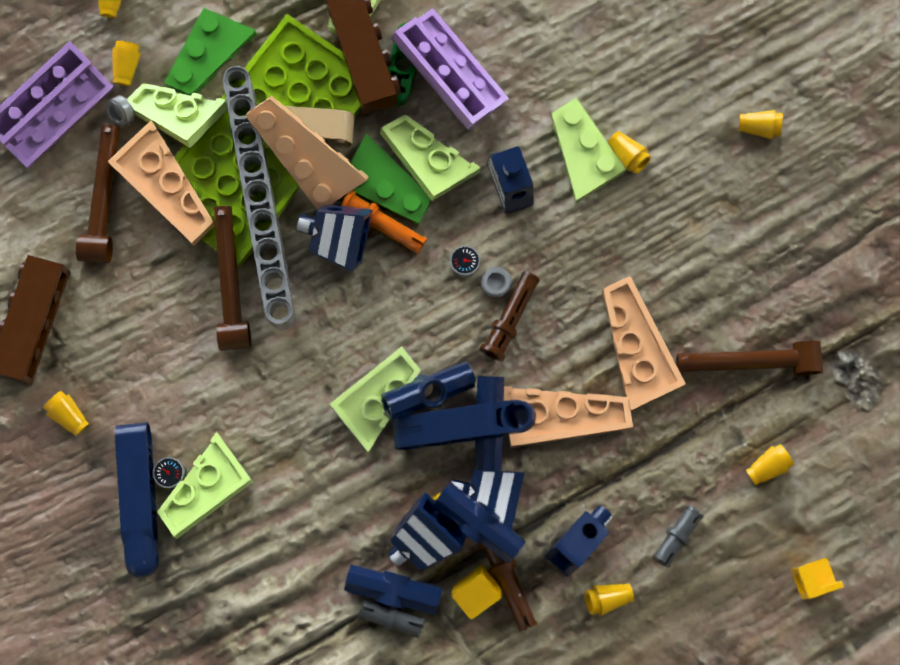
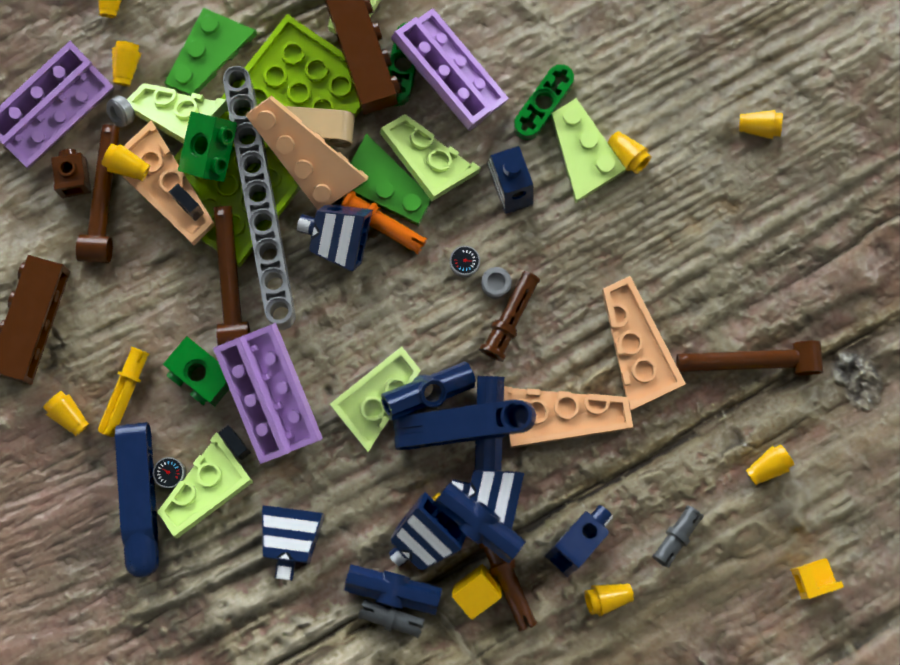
(74, 182): none -> reddish brown brick
(123, 391): none -> yellow axle
(124, 162): none -> yellow cone
(182, 364): none -> green brick
(189, 205): none -> black tile
(207, 146): none -> green brick
(234, 442): none -> black tile
(267, 393): none -> lavender brick
(289, 537): none -> torso
(549, 81): none -> green beam

